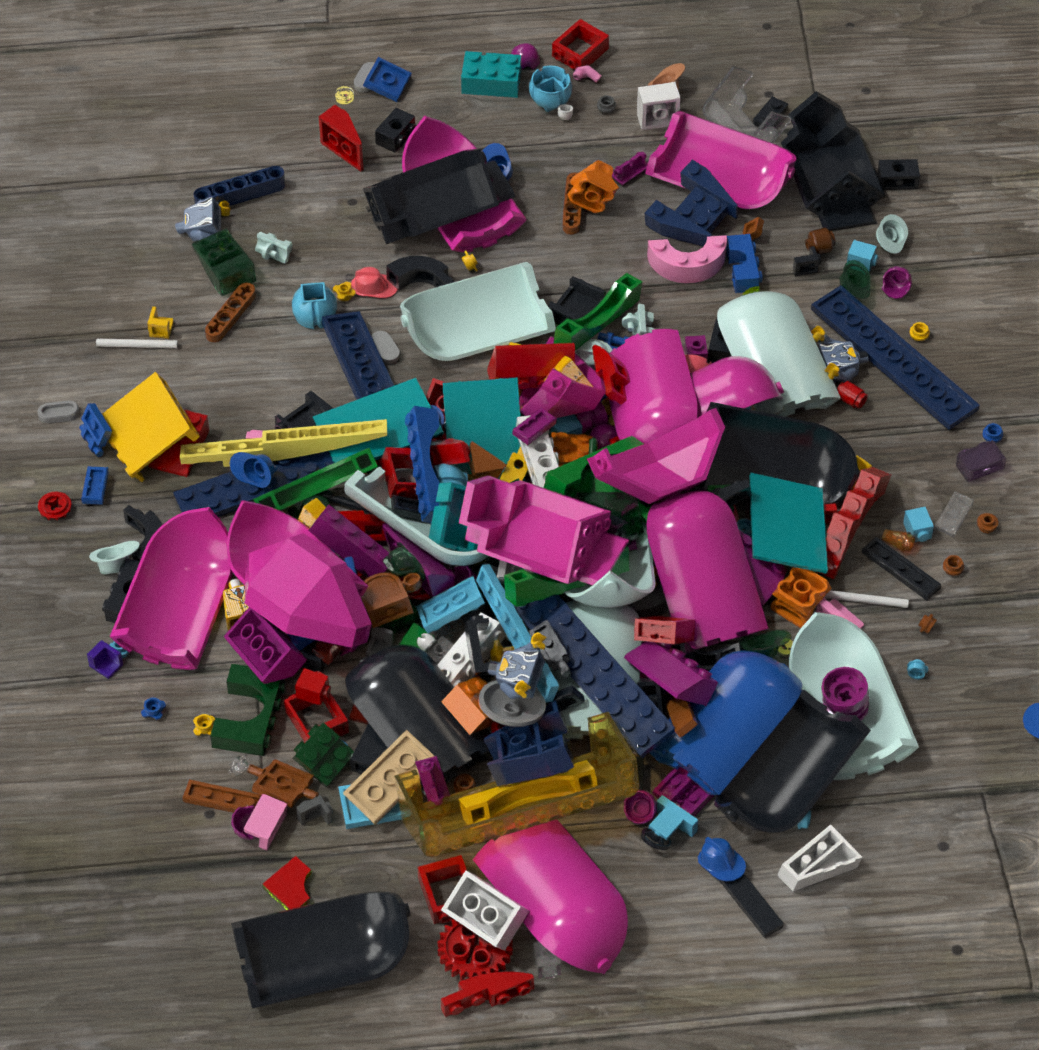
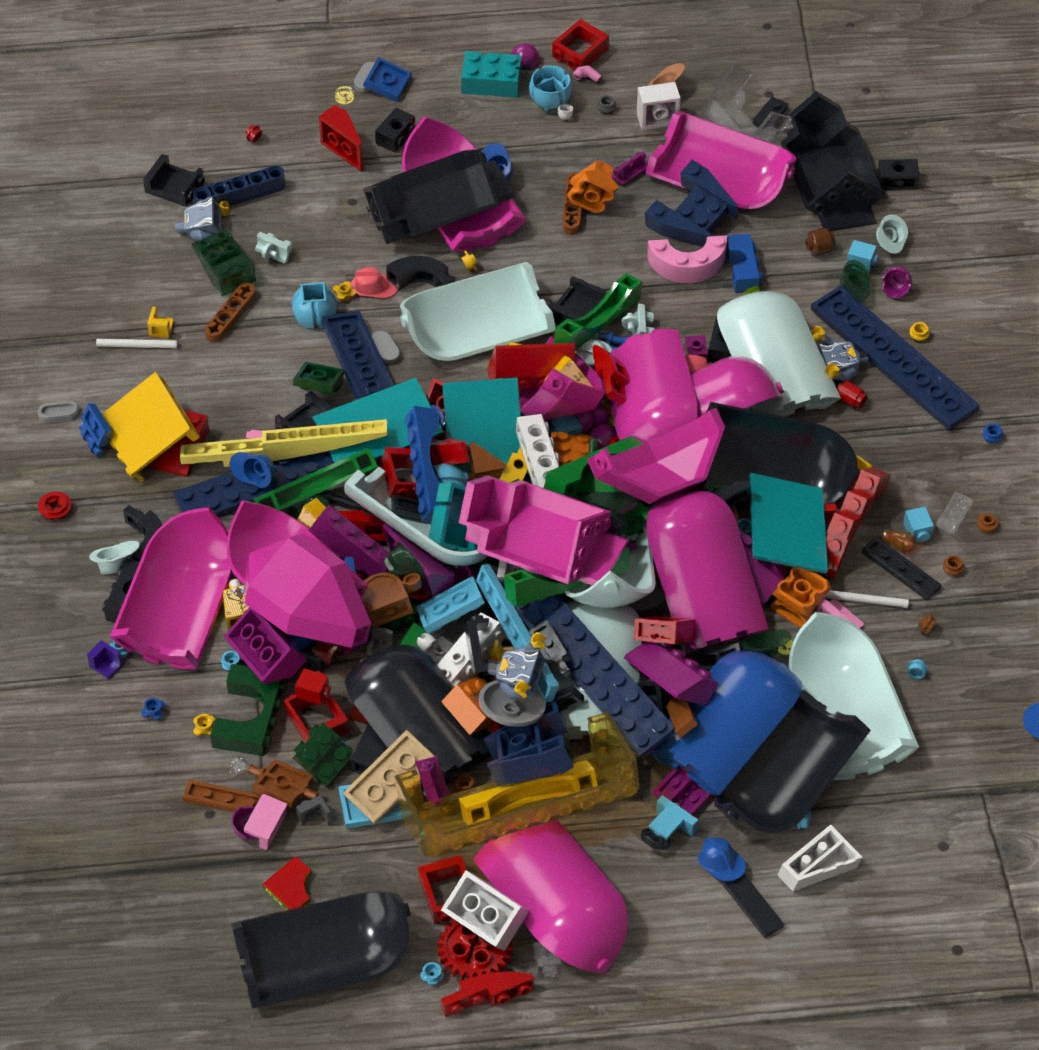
(95, 485): blue plate -> none
(172, 181): none -> black panel
(230, 656): none -> medium azure plate
(253, 133): none -> red plate
(319, 378): none -> dark green plate
(429, 968): none -> medium azure plate
(534, 426): magenta plate -> none
(640, 807): magenta hair -> none
(754, 228): dark orange plate -> none
(807, 264): black bracket -> none
(846, 692): magenta wheel -> none
(980, 460): clear purple brick -> none

